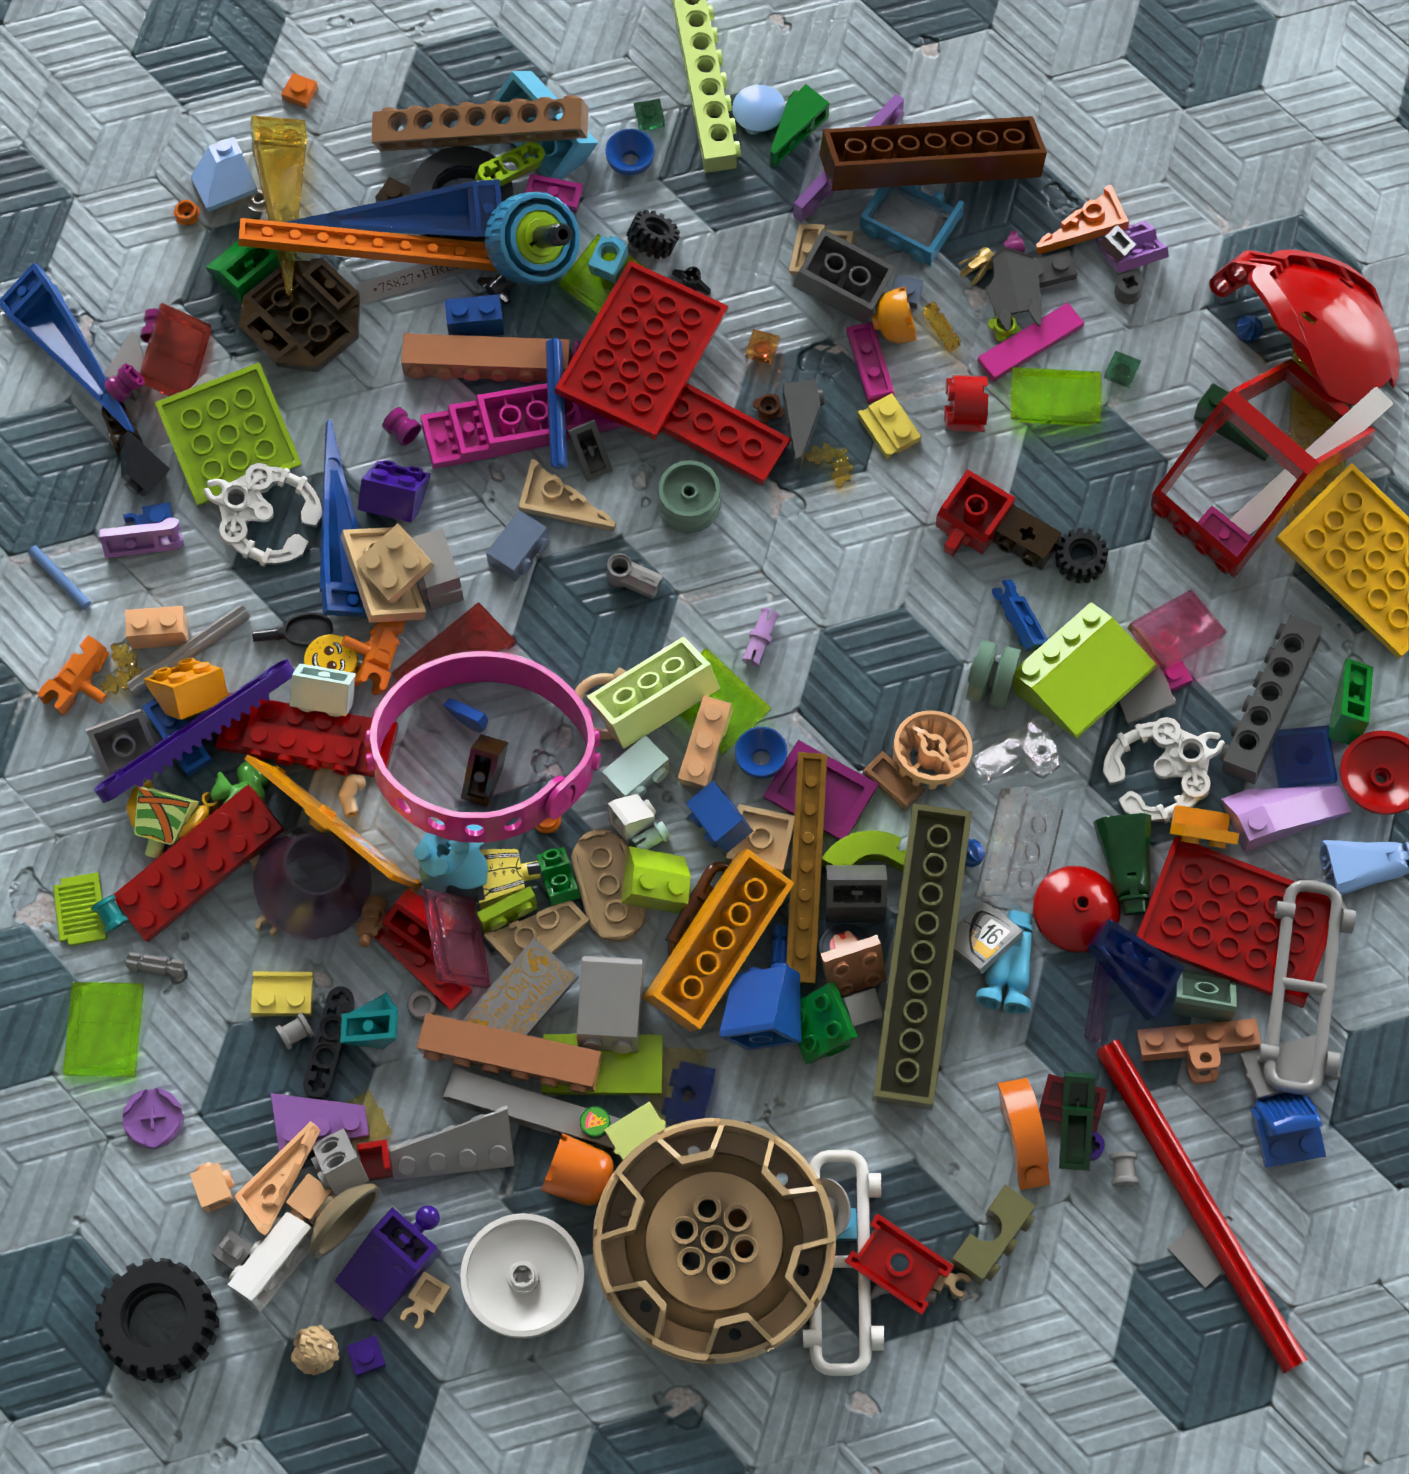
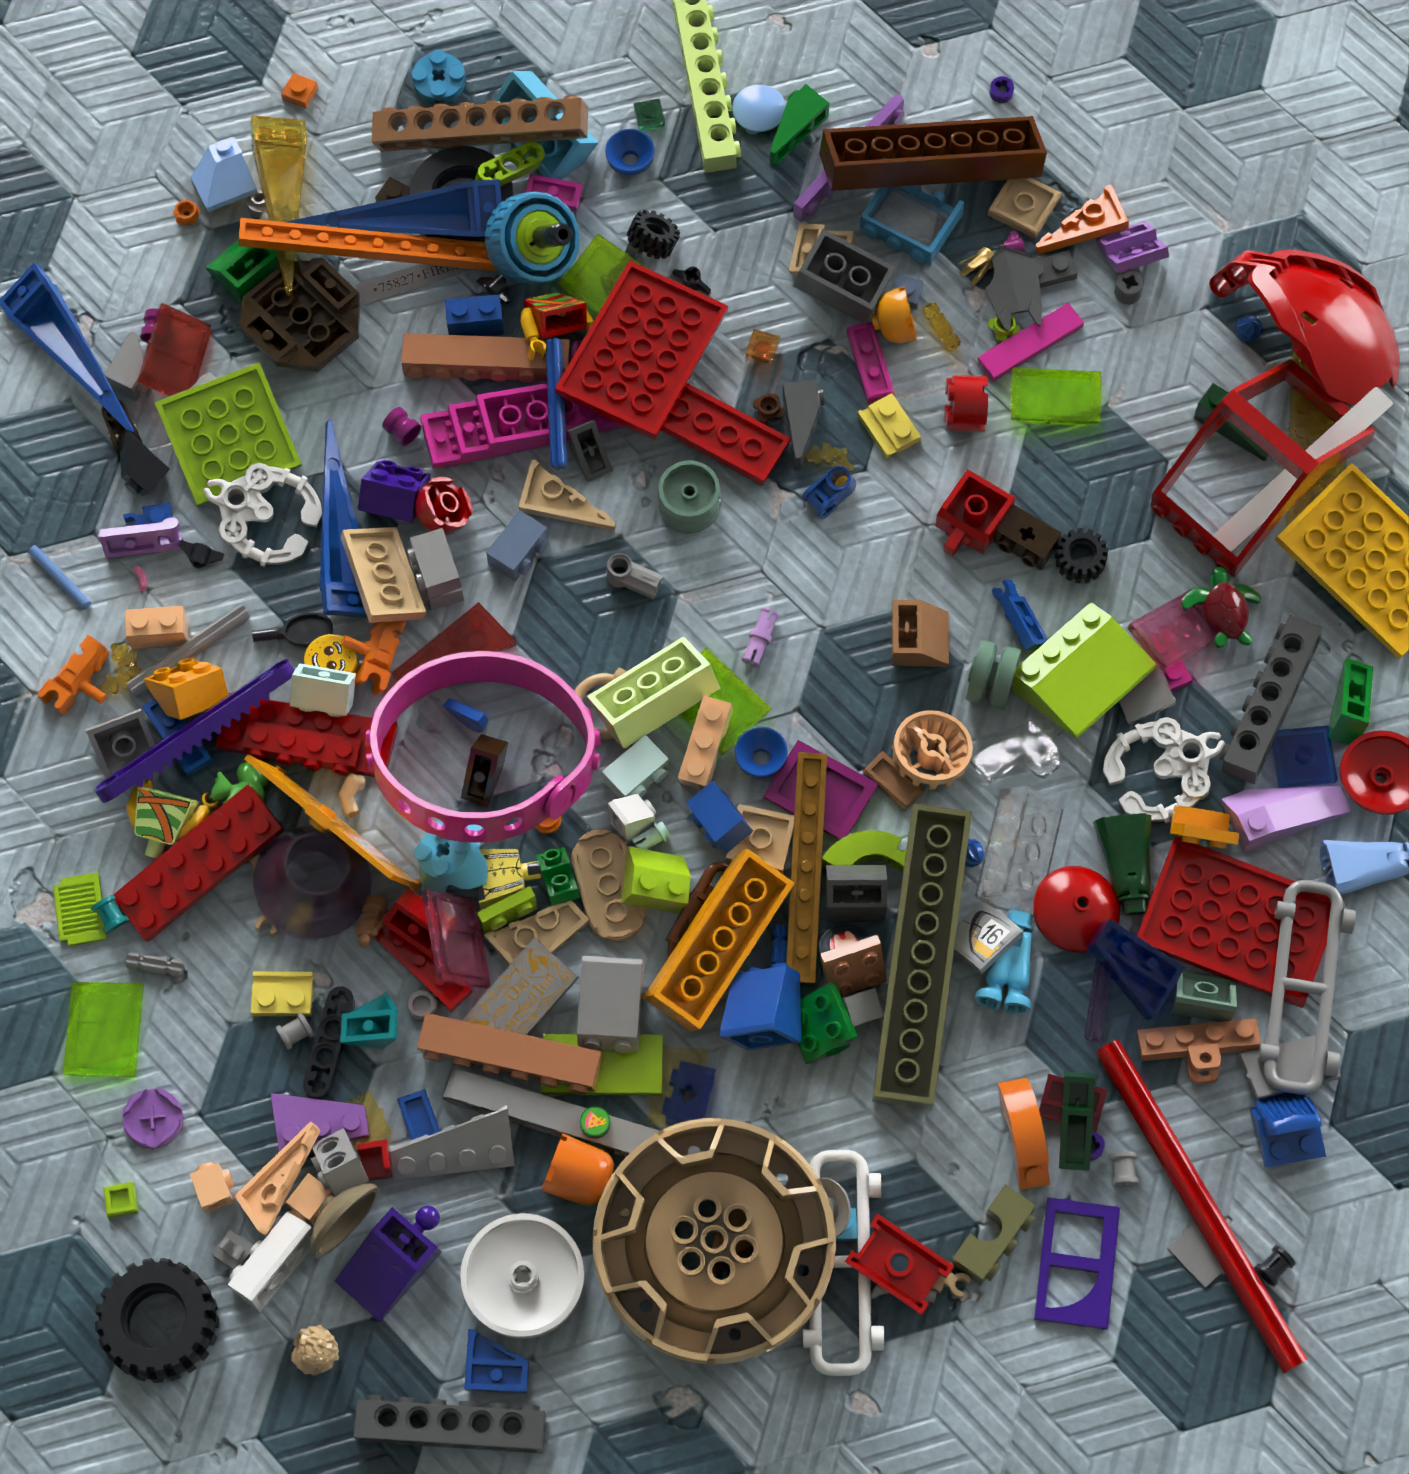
(120, 1200): none -> lime tile
(124, 383): magenta wheel -> none
(143, 581): none -> bright pink leg
(200, 554): none -> black piece
(366, 1356): dark purple plate -> none
(395, 563): tan plate -> none
(418, 1114): none -> blue tile
(427, 1296): tan plate -> none
(438, 63): none -> dark azure plate
(443, 506): none -> red cylinder
(494, 1367): none -> blue wing
(527, 1440): none -> dark grey brick
(552, 316): none -> torso
(608, 269): medium azure brick -> none
(634, 1129): yellowish green piece -> none
(828, 492): none -> blue piece
(919, 634): none -> medium nougat slope
(998, 82): none -> dark purple bush
(1024, 205): none -> tan tile
(1094, 1308): none -> dark purple window
(1117, 243): dark grey plate -> none
(1122, 369): clear green plate -> none
(1224, 530): dark pink plate -> none
(1224, 607): none -> animal
(1275, 1265): none -> black bush

